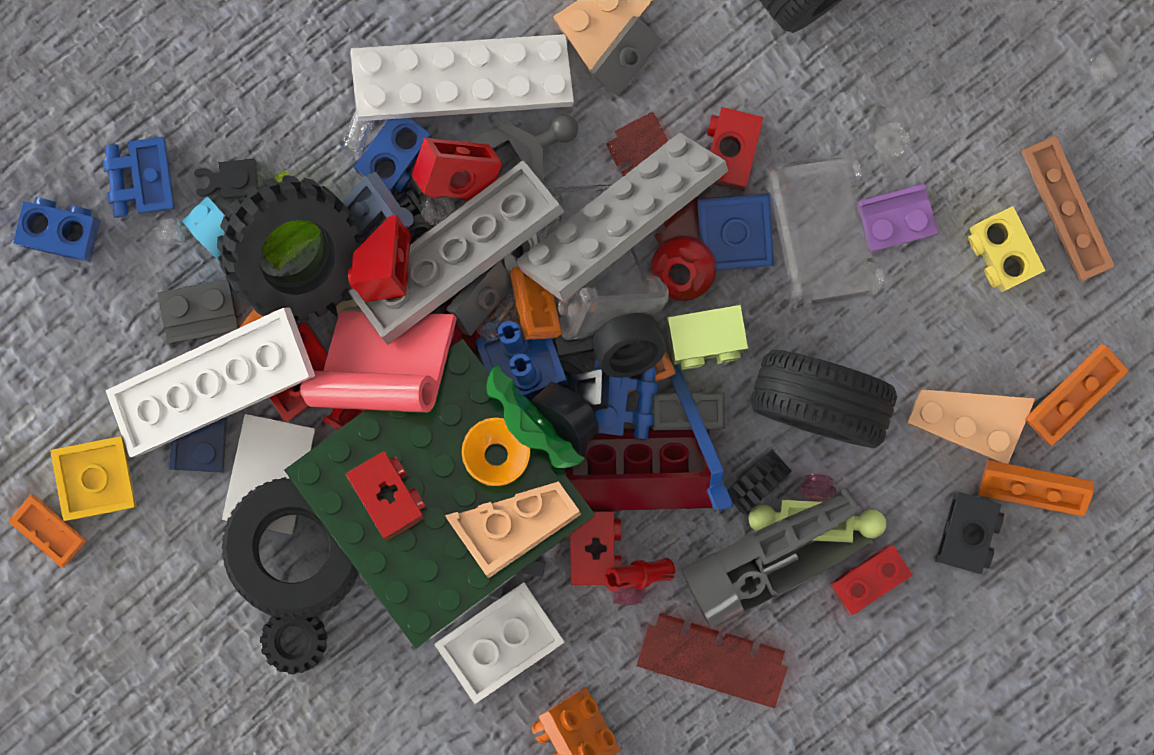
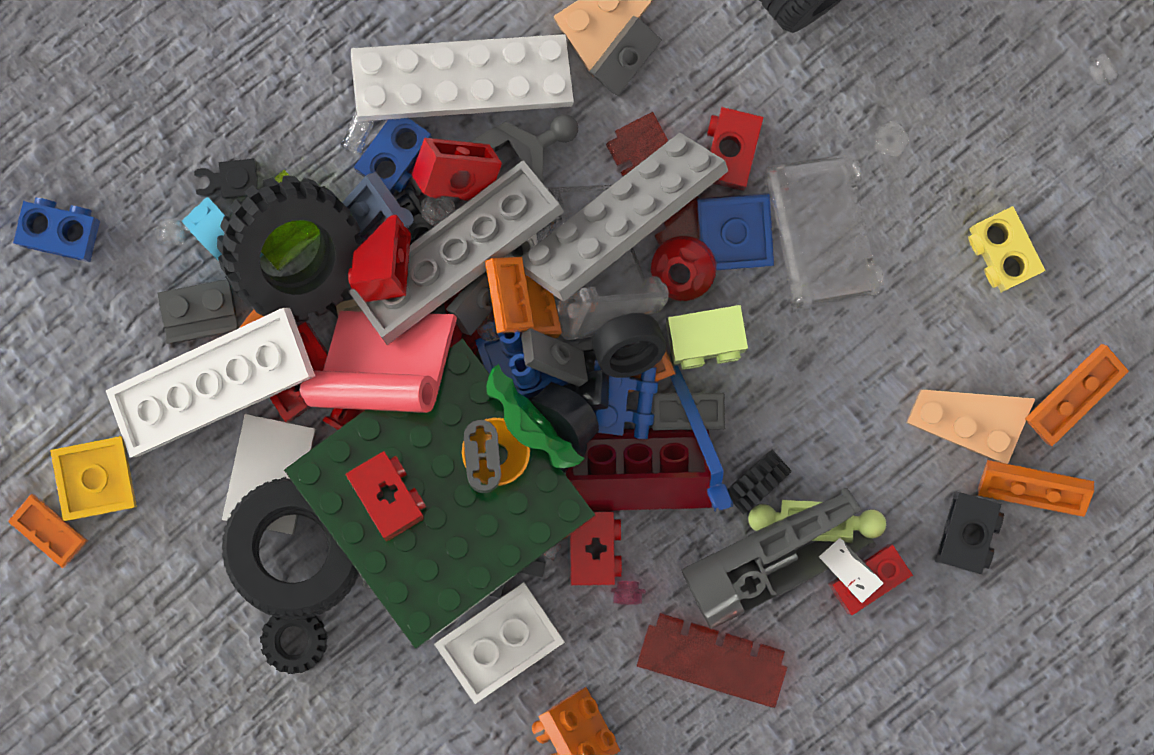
(150, 177): blue plate -> none
(200, 449): dark blue plate -> none
(491, 455): none -> dark grey beam
(509, 294): none -> orange plate
(509, 528): light nougat wing -> none
(554, 357): none -> dark grey plate
(639, 574): red pin -> none
(817, 487): clear pink plate -> none
(824, 398): black tyre -> none
(850, 567): none -> white sticker
(898, 217): medium lavender plate -> none
(1067, 208): nougat plate -> none

